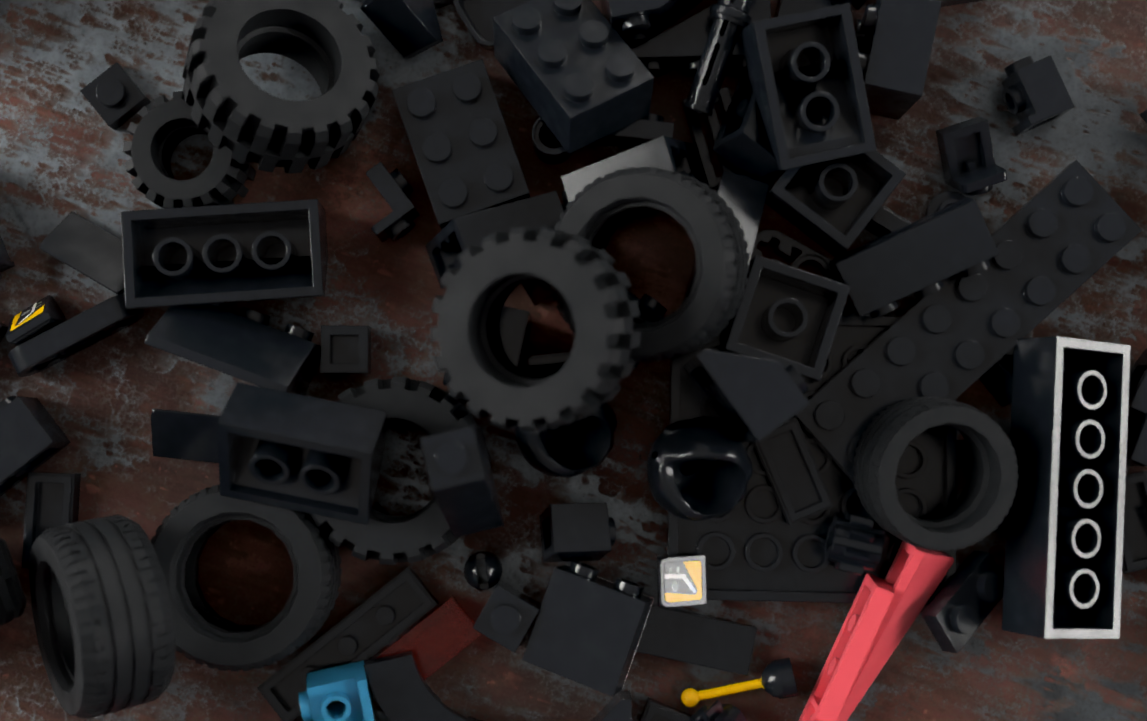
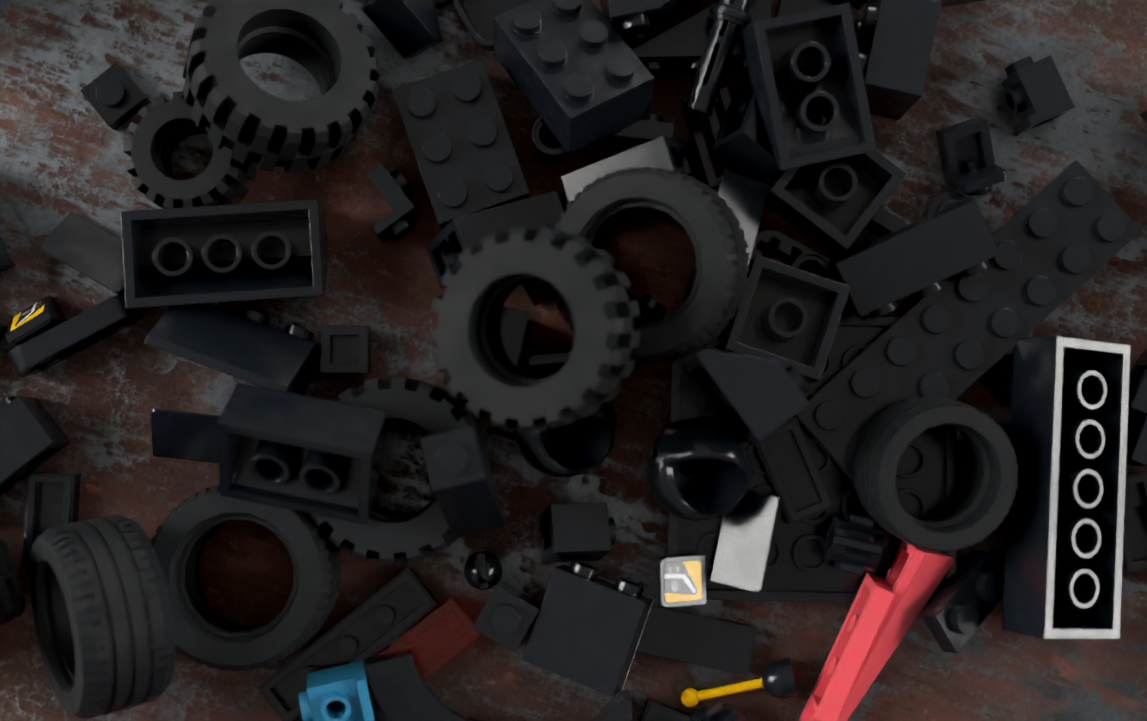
(746, 542): none -> slope

